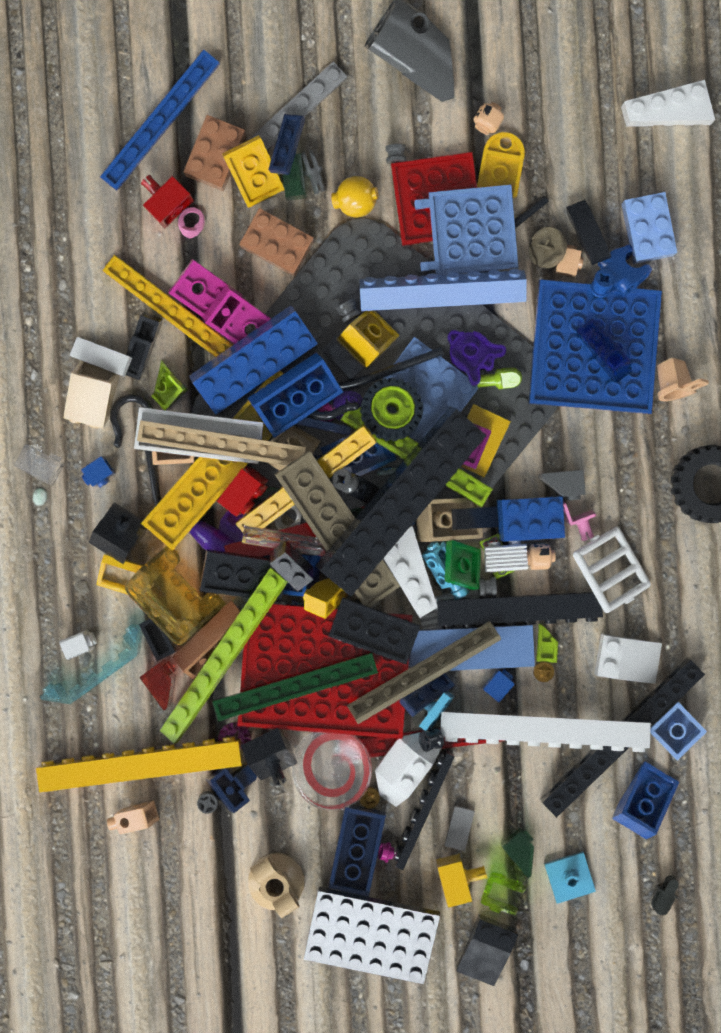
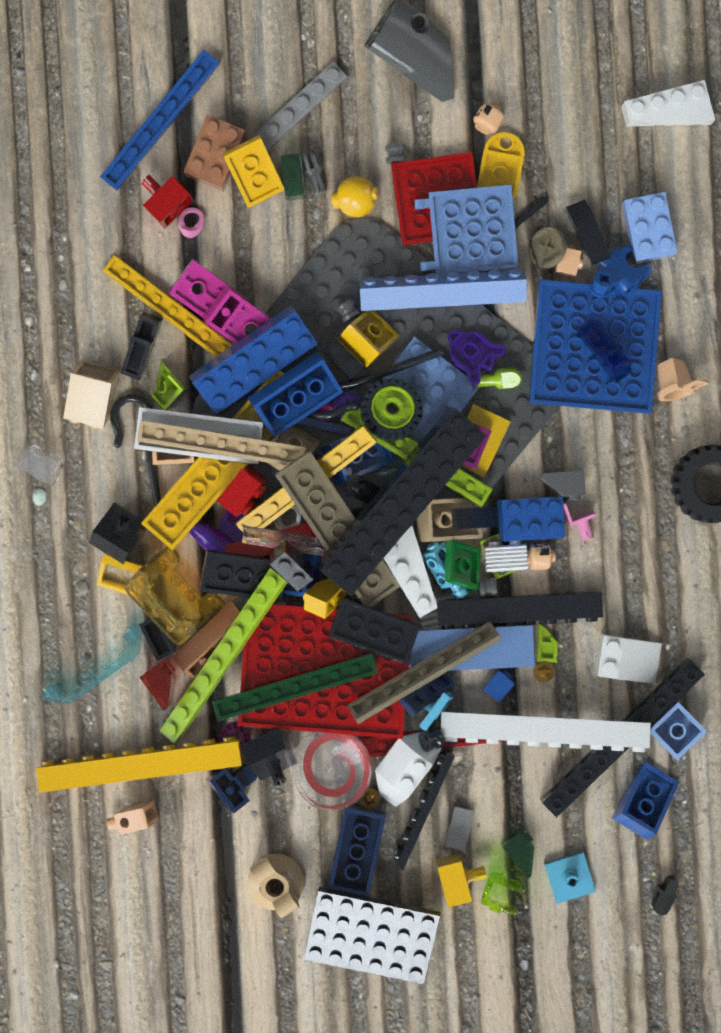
(78, 644): white brick -> none
(97, 472): blue brick -> none
(100, 356): white tile -> none
(206, 806): dark grey wheel -> none
(276, 242): nougat brick -> none
(286, 144): dark blue tile -> none
(350, 479): dark grey wheel -> none
(385, 852): dark pink plate -> none
(487, 950): black slope -> none
(588, 572): white bar -> none

